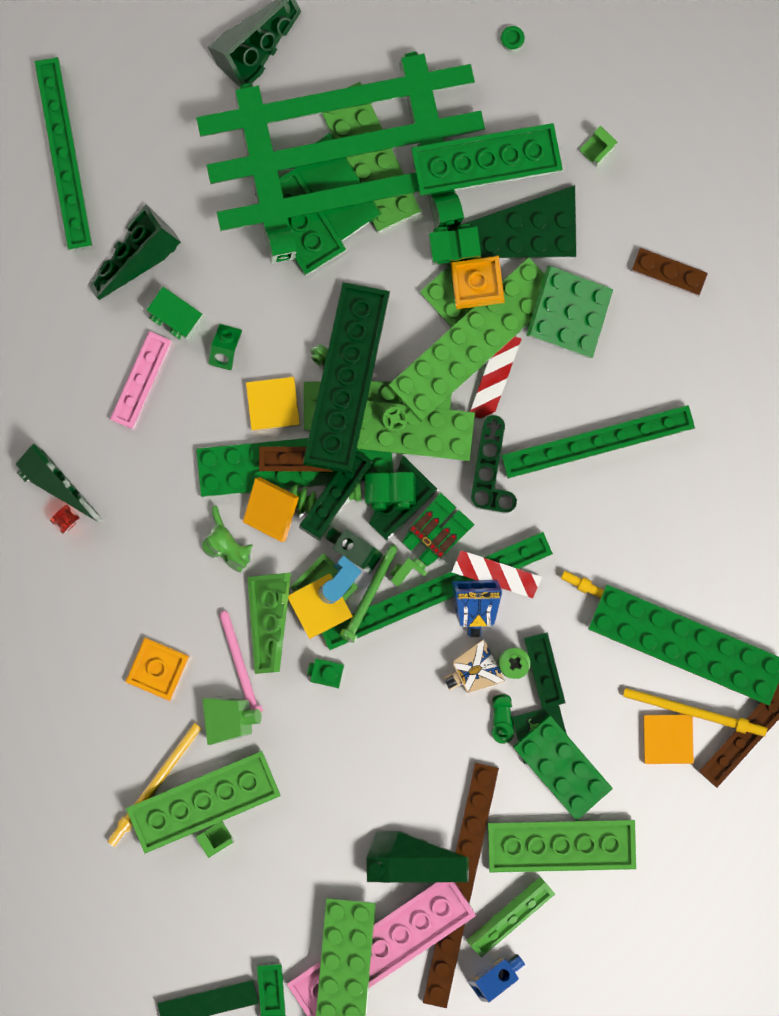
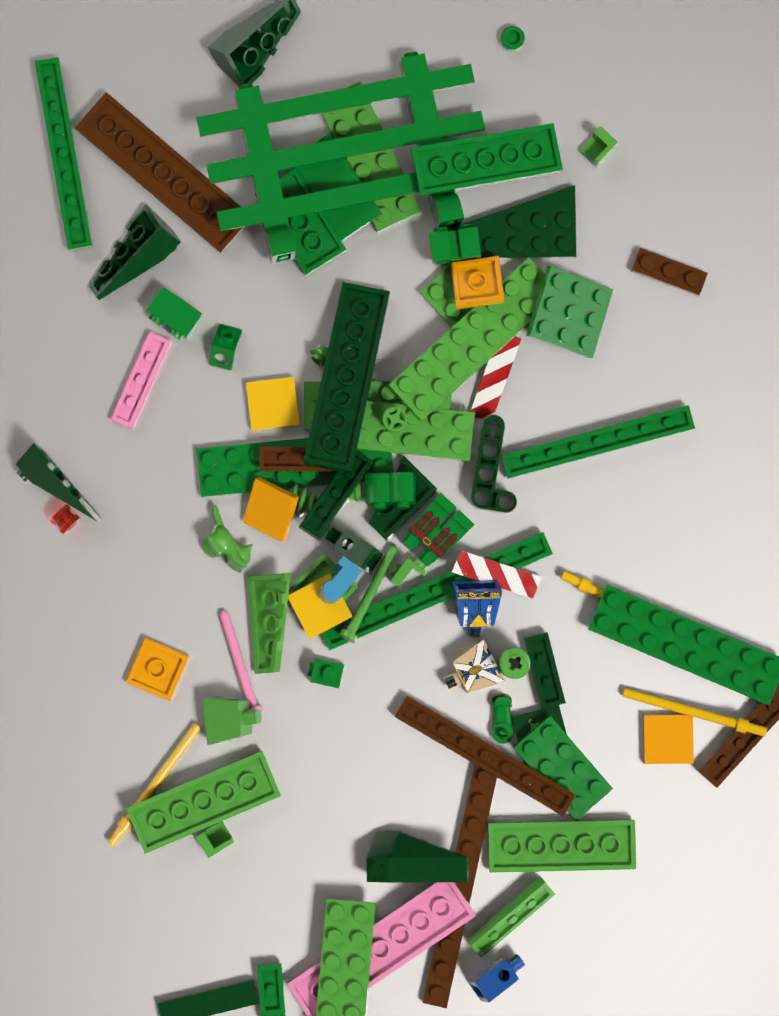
(158, 169): none -> reddish brown plate
(485, 756): none -> reddish brown plate

